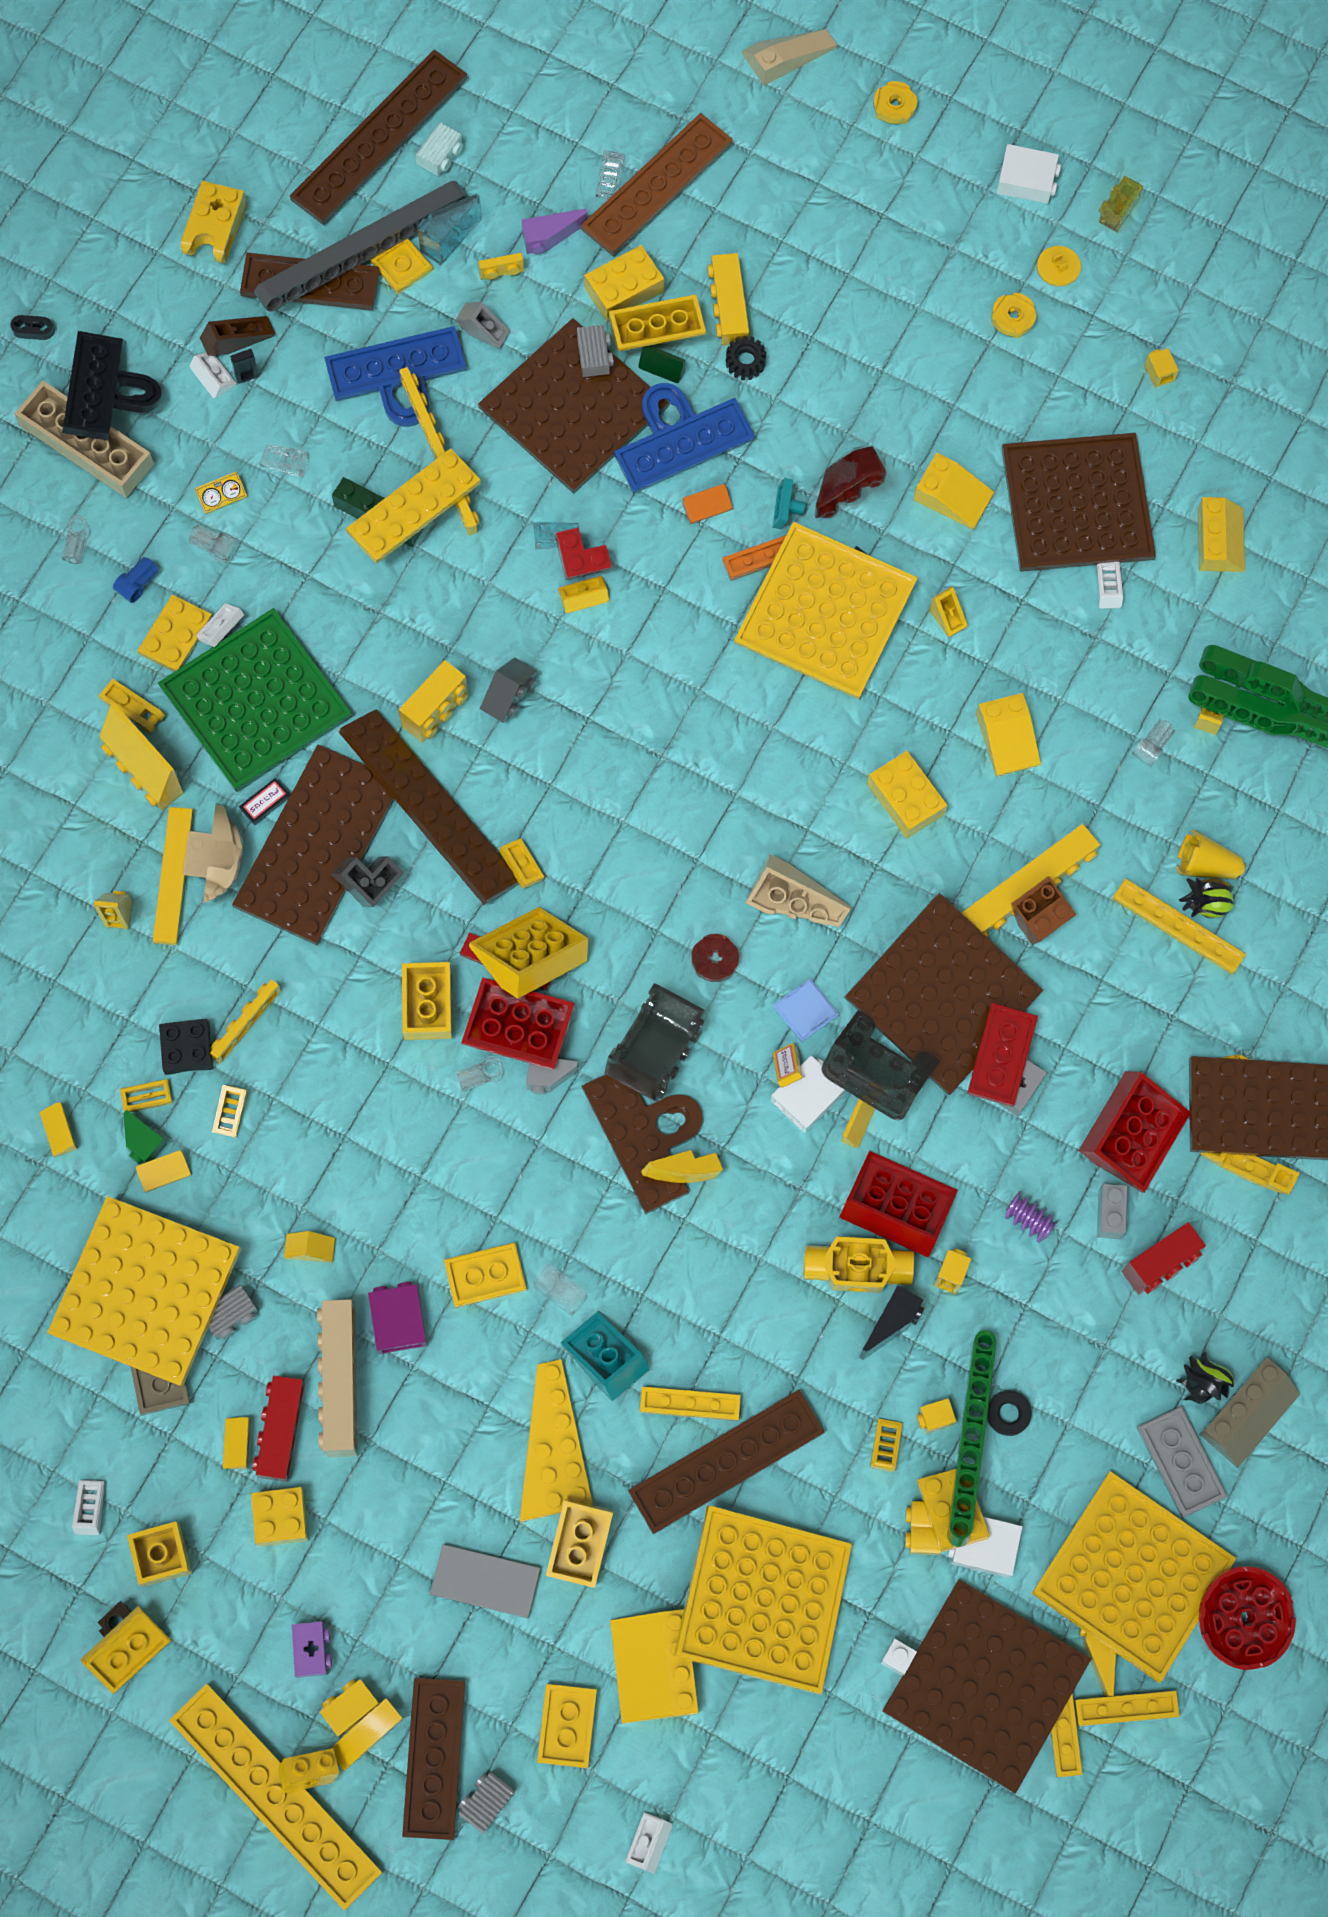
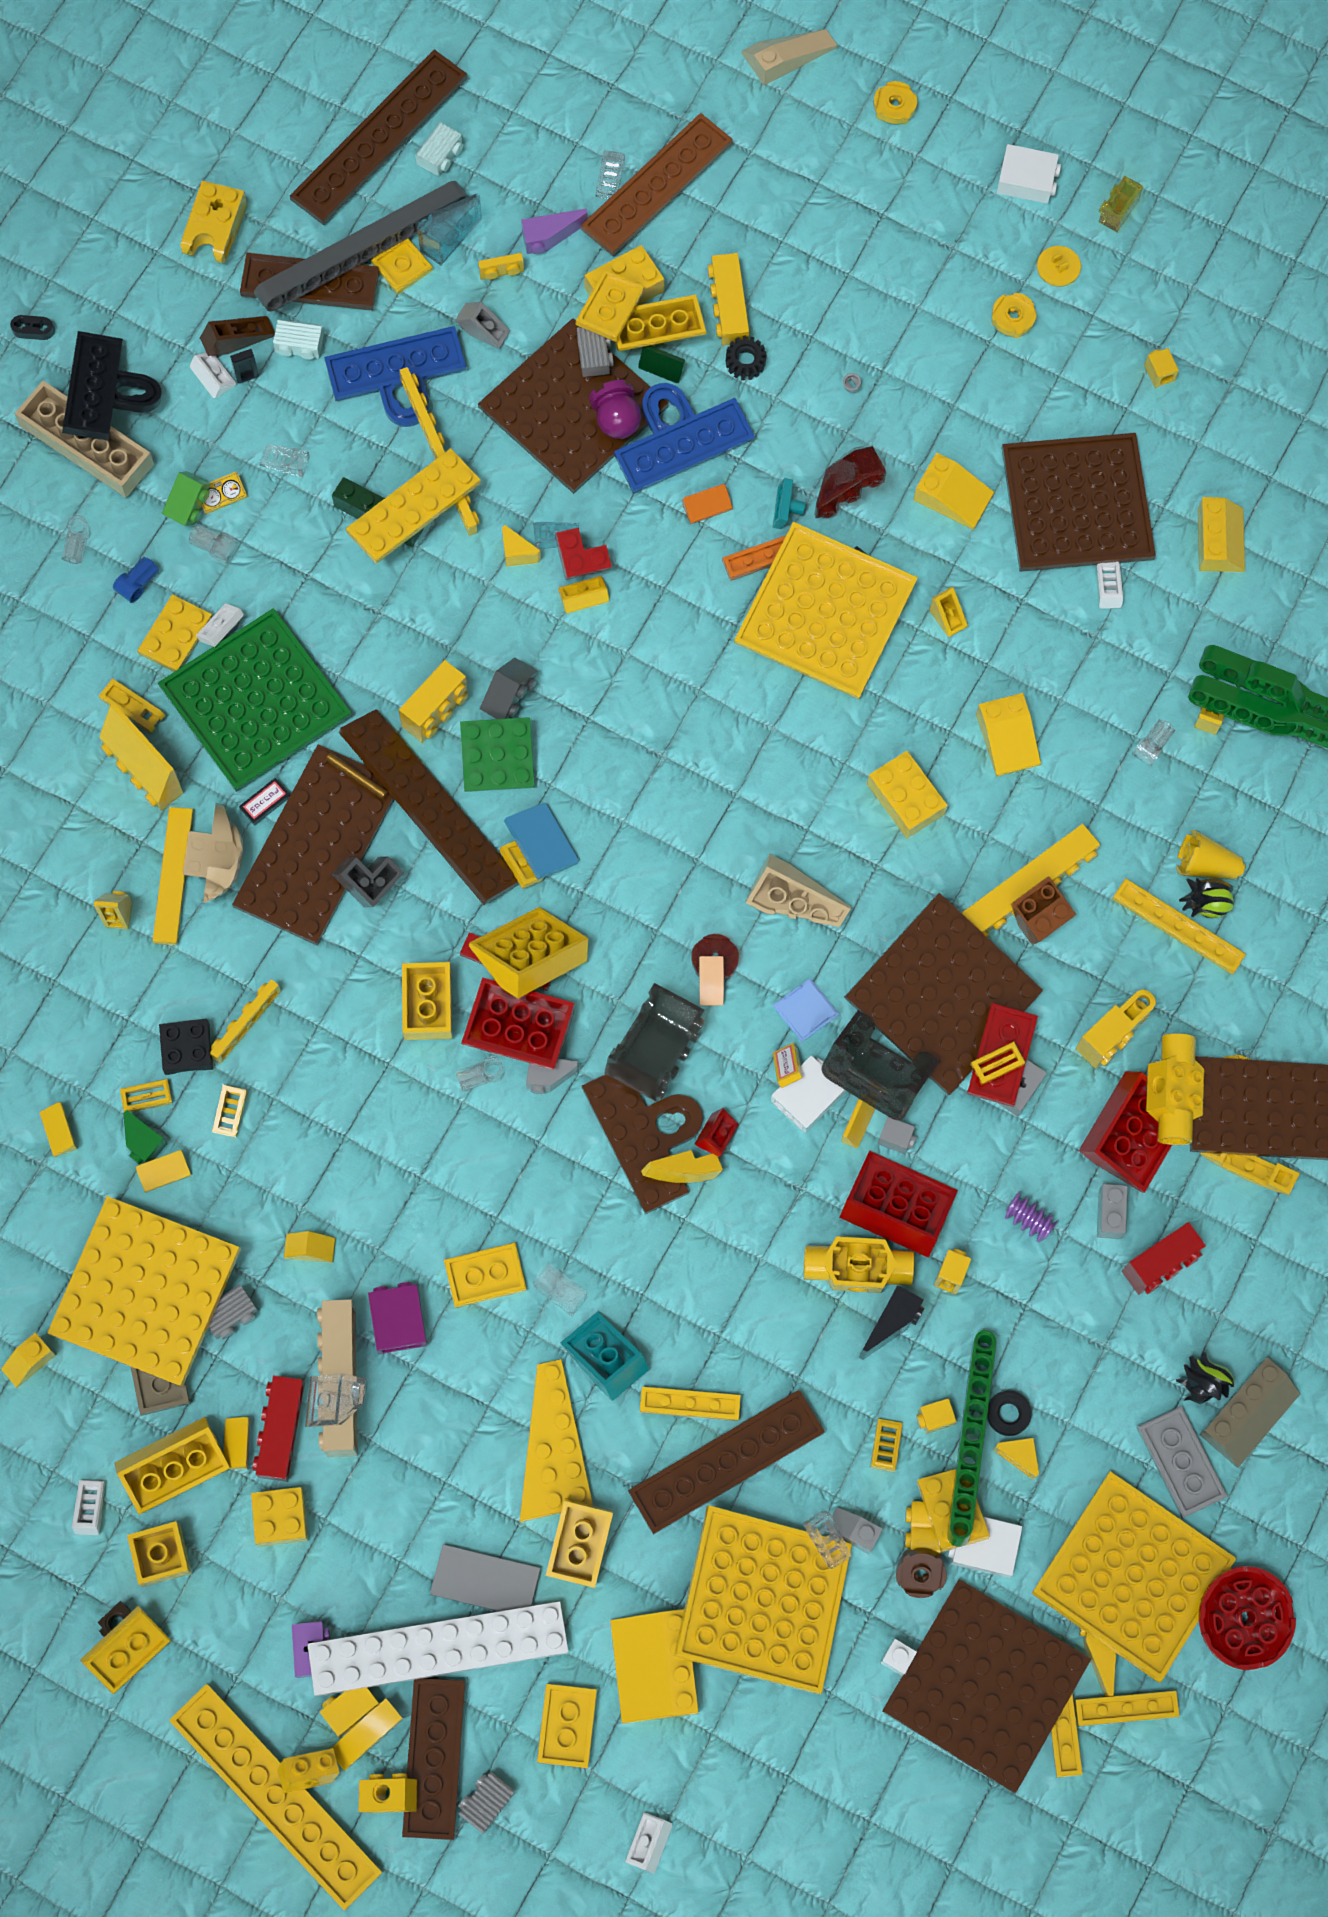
(27, 1360): none -> yellow slope
(171, 1465): none -> yellow slope
(186, 498): none -> bright green brick
(298, 339): none -> light aqua brick
(333, 1399): none -> clear slope
(356, 775): none -> pearl gold bar
(401, 1798): none -> yellow brick
(437, 1648): none -> white plate
(497, 754): none -> green plate
(518, 550): none -> yellow slope
(541, 841): none -> dark azure tile
(610, 305): none -> yellow tile
(616, 409): none -> magenta tile
(711, 980): none -> light nougat slope
(717, 1132): none -> red slope
(815, 1534): none -> clear slope
(856, 380): none -> light grey hinge
(856, 1530): none -> light grey slope
(897, 1135): none -> light grey brick
(921, 1559): none -> reddish brown plate
(980, 1072): none -> yellow tile
(1021, 1455): none -> yellow slope
(1115, 1029): none -> yellow brick
(1175, 1089): none -> yellow brick

